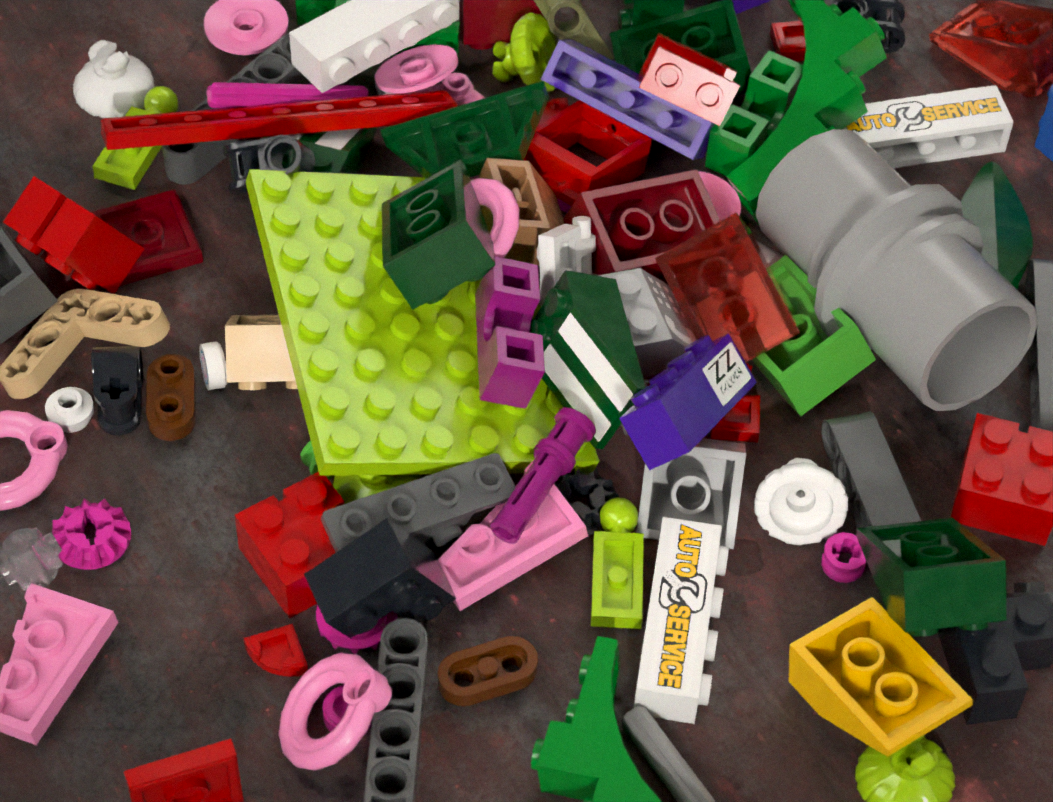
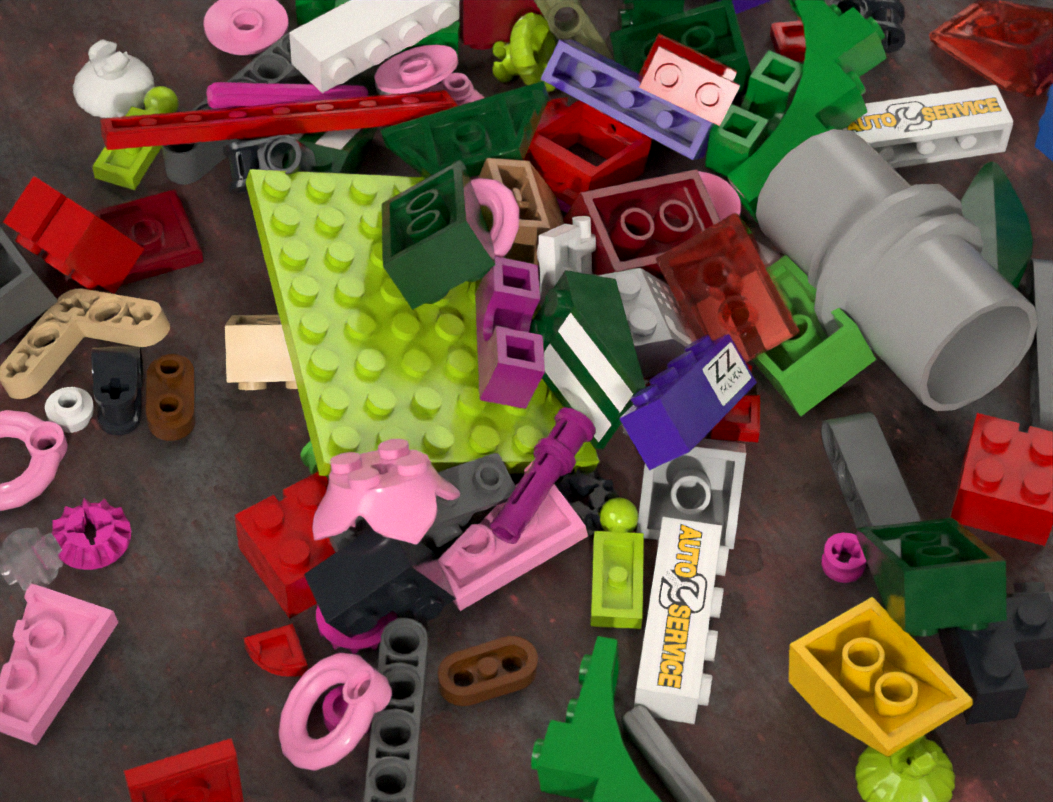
(213, 365): white tile -> none
(388, 488): none -> bright pink brick
(801, 503): white hair -> none

